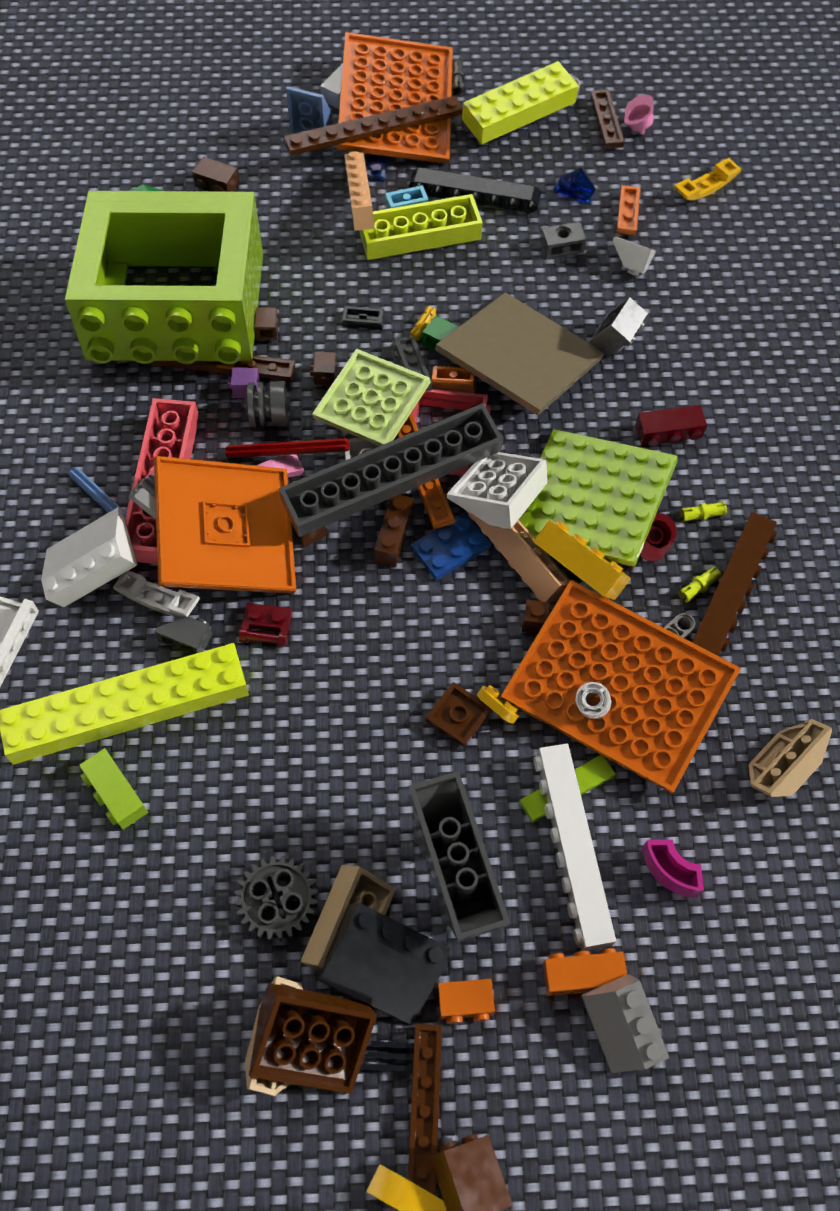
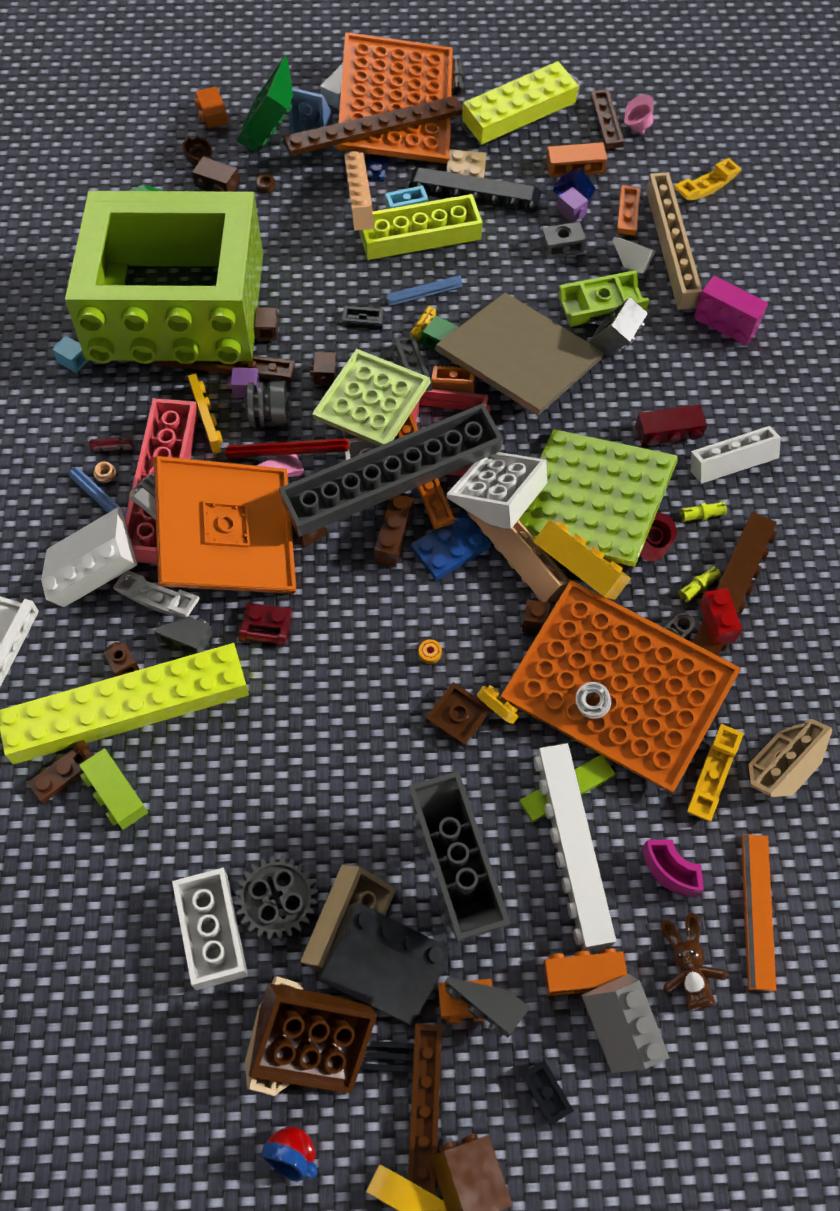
(60, 773): none -> reddish brown plate
(69, 354): none -> medium azure brick
(102, 468): none -> light nougat plate
(111, 444): none -> dark red axle
(120, 659): none -> reddish brown brick
(195, 149): none -> reddish brown hair
(208, 420): none -> yellow plate
(209, 929): none -> white brick
(211, 107): none -> orange brick
(265, 183): none -> reddish brown tile
(268, 108): none -> green slope
(291, 1154): none -> blue piece
(424, 290): none -> medium blue axle
(430, 651): none -> light orange tile
(467, 163): none -> tan plate
(494, 1004): none -> dark grey slope
(547, 1093): none -> black plate
(567, 158): none -> orange brick
(572, 205): none -> medium lavender brick
(582, 298): none -> lime piece
(673, 241): none -> tan brick
(690, 959): none -> reddish brown animal
(714, 772): none -> yellow slope
(720, 616): none -> red brick
(730, 310): none -> dark pink brick
(735, 454): none -> white brick
(758, 913): none -> orange tile

